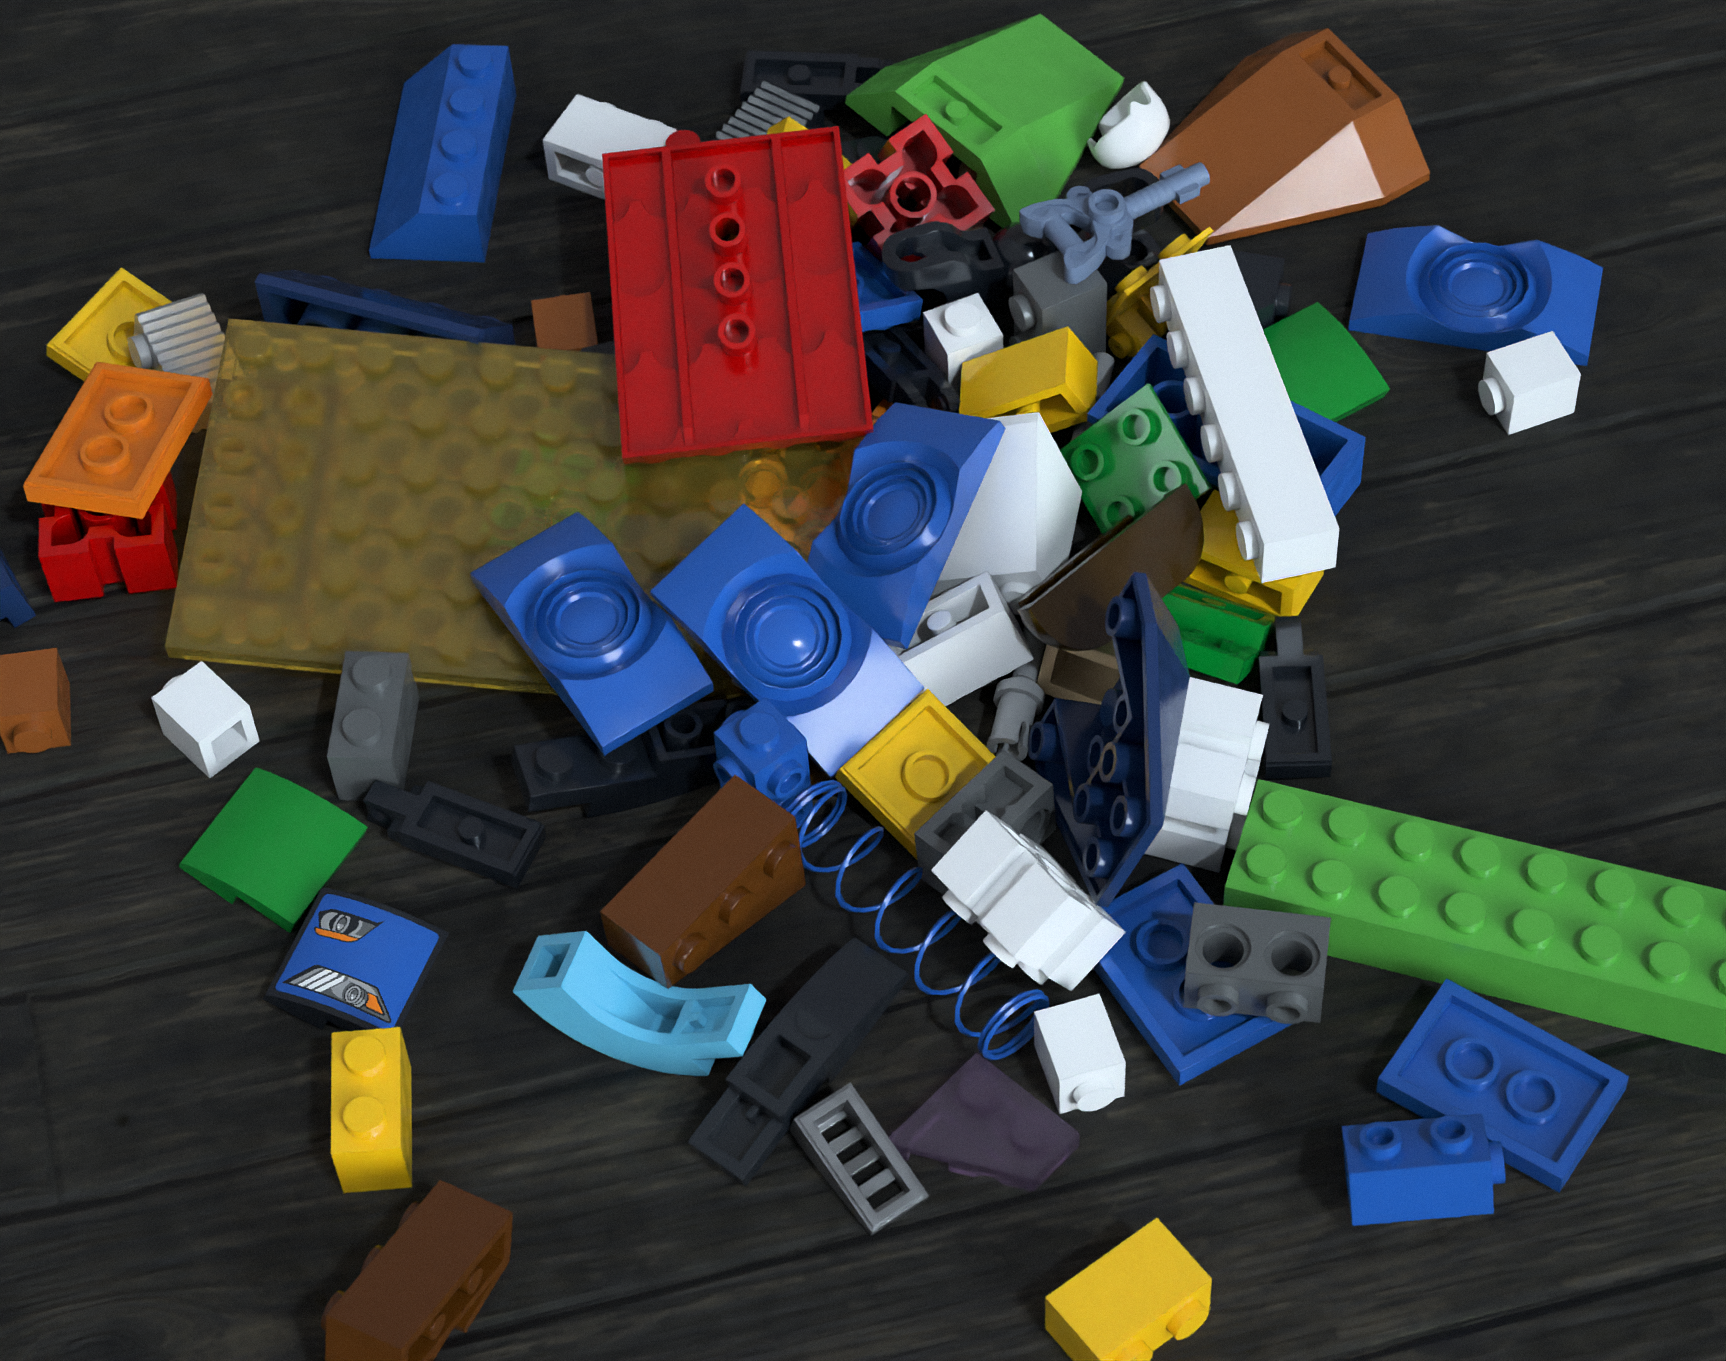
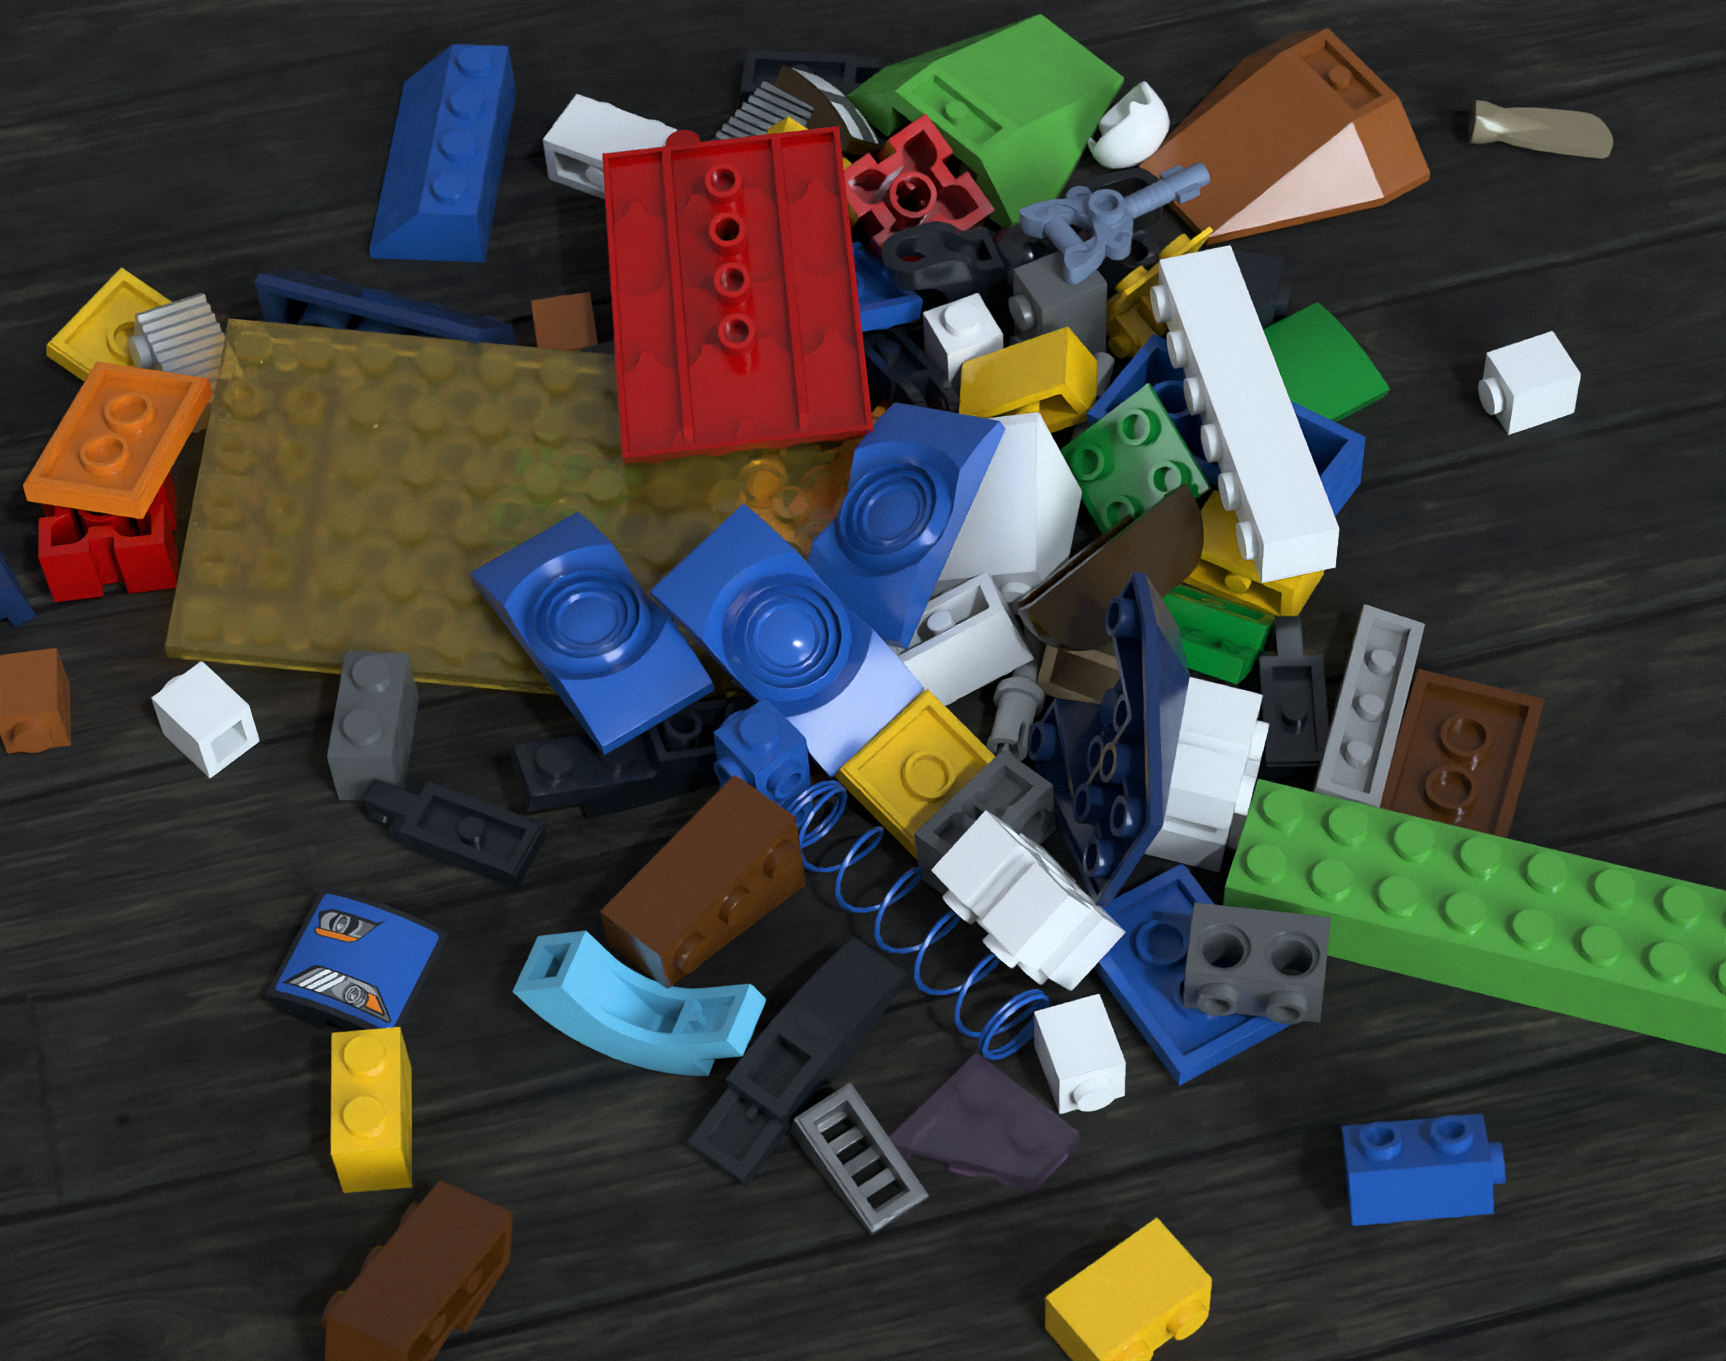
(273, 847): green slope -> none
(831, 110): none -> dark brown slope
(1369, 707): none -> light grey plate
(1462, 753): none -> reddish brown plate
(1474, 294): blue slope -> none
(1529, 1085): blue plate -> none
(1540, 129): none -> dark tan piece

